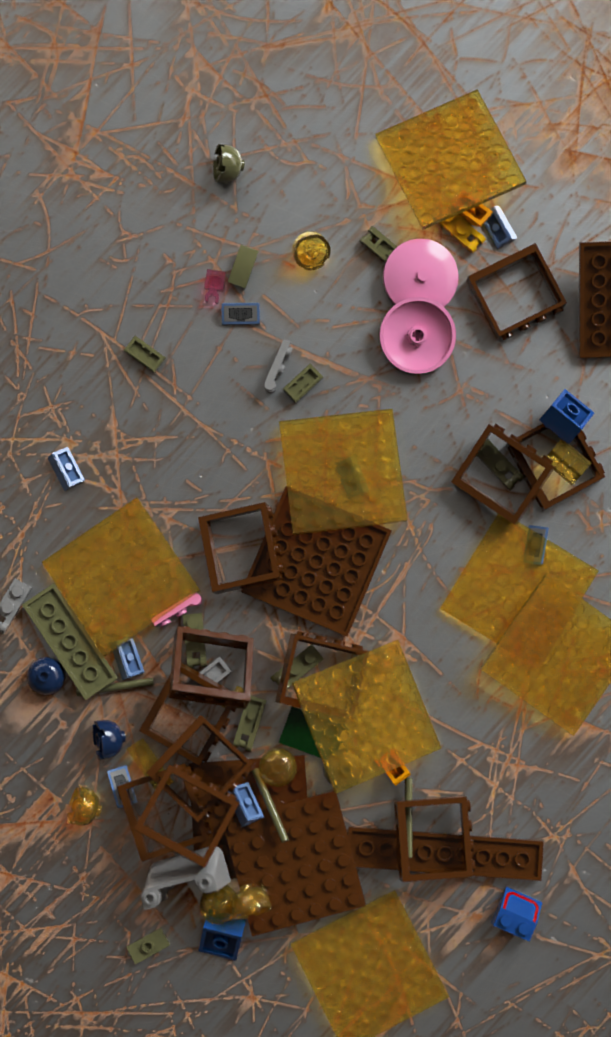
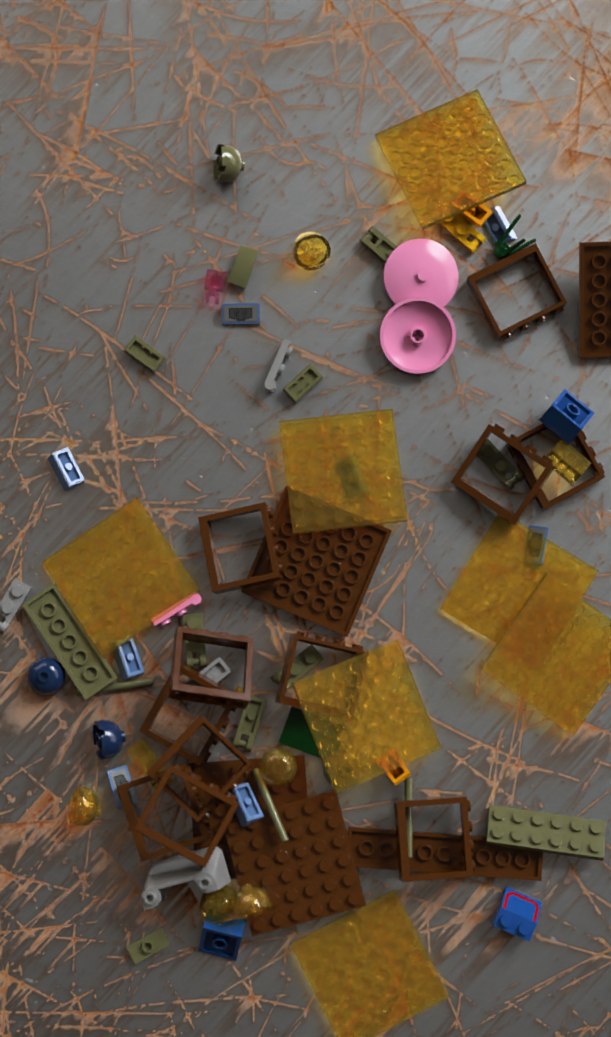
(504, 249): none -> dark green plant
(546, 832): none -> olive plate

